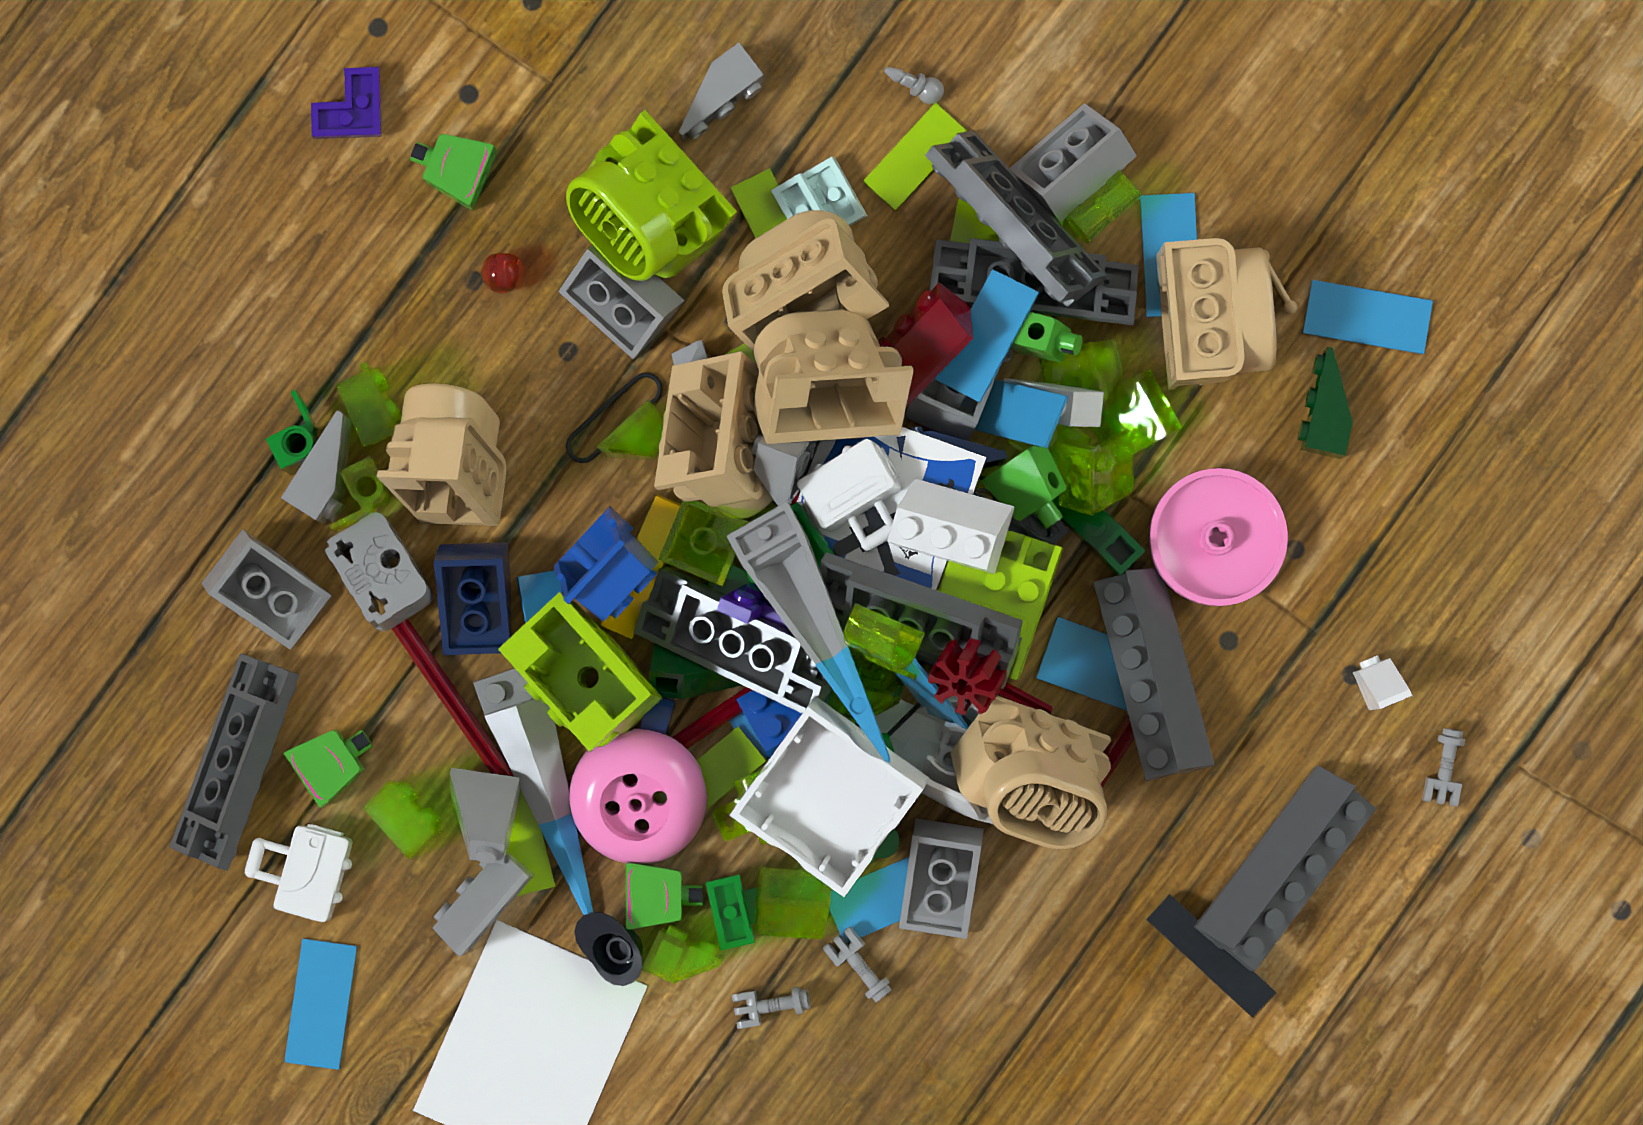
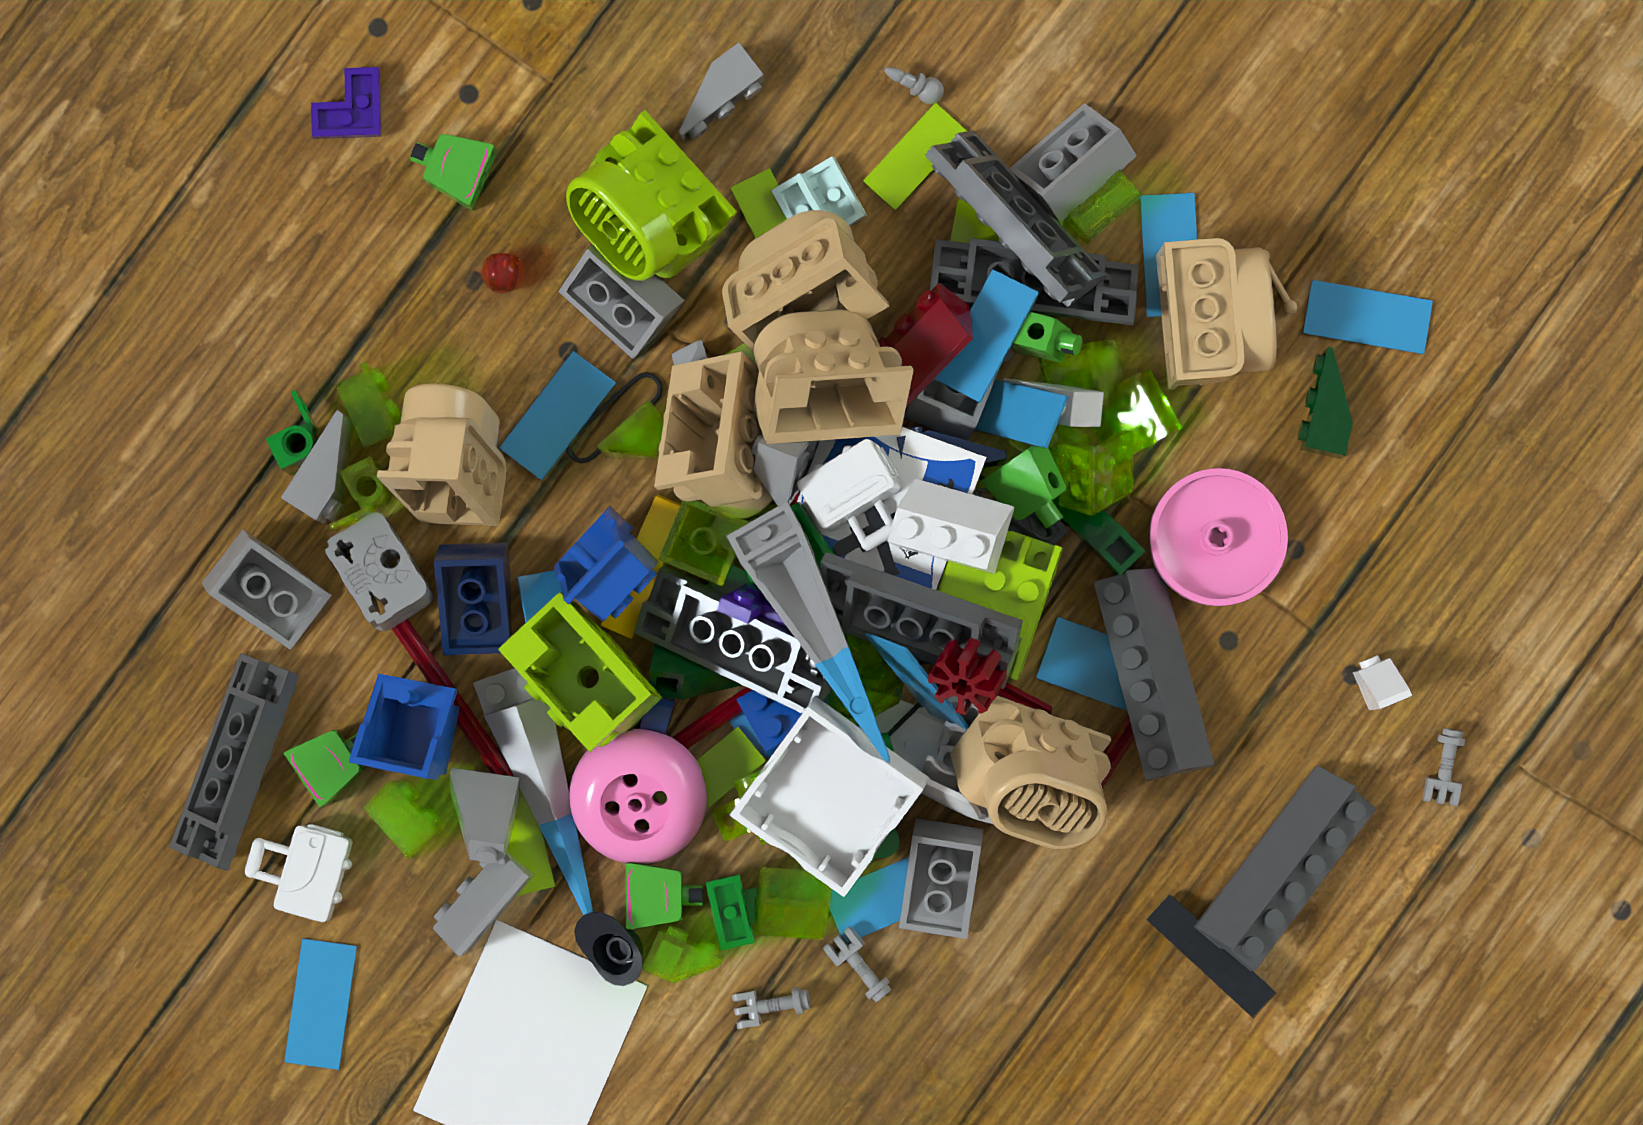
(407, 728): none -> blue piece
(557, 415): none -> dark azure piece
(882, 639): clear neon green piece -> none

